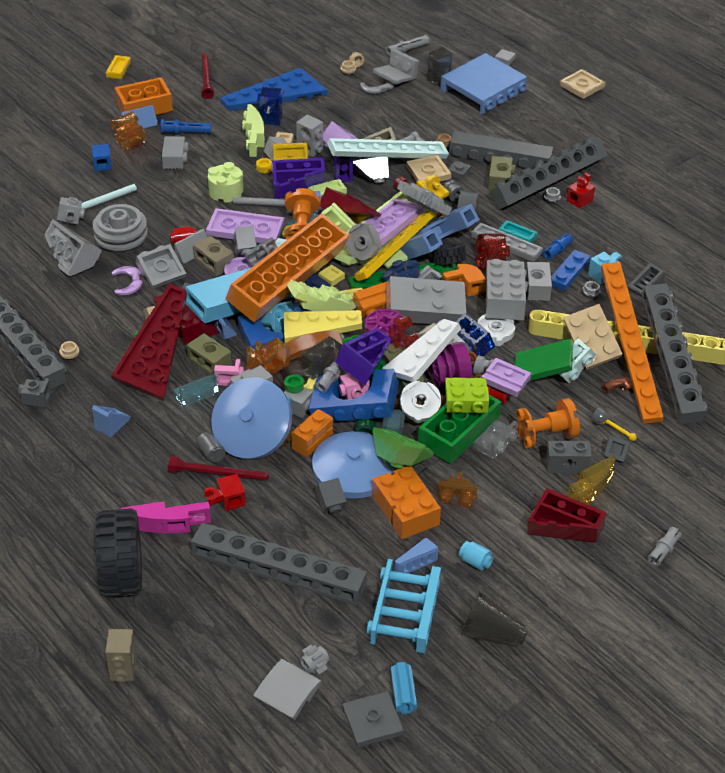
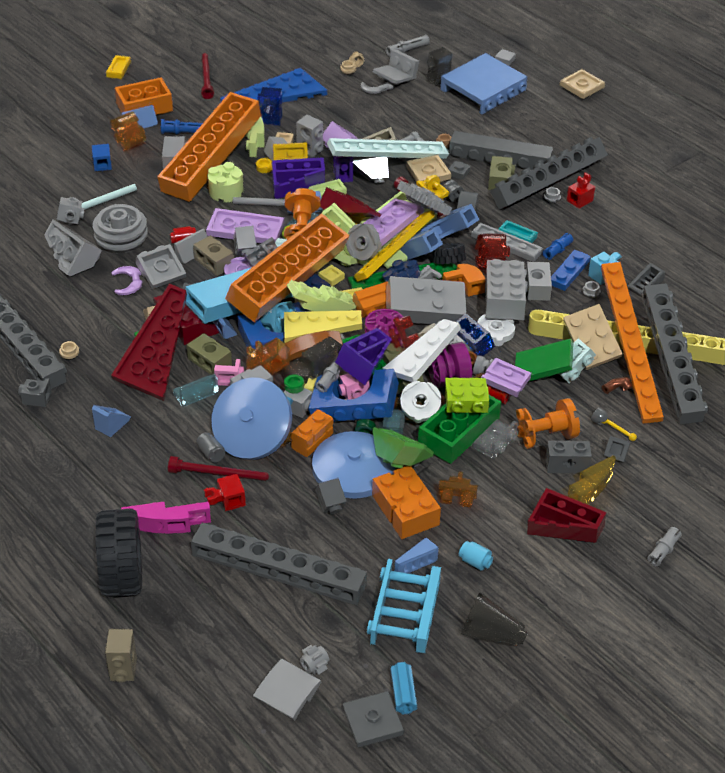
(209, 146): none -> orange brick

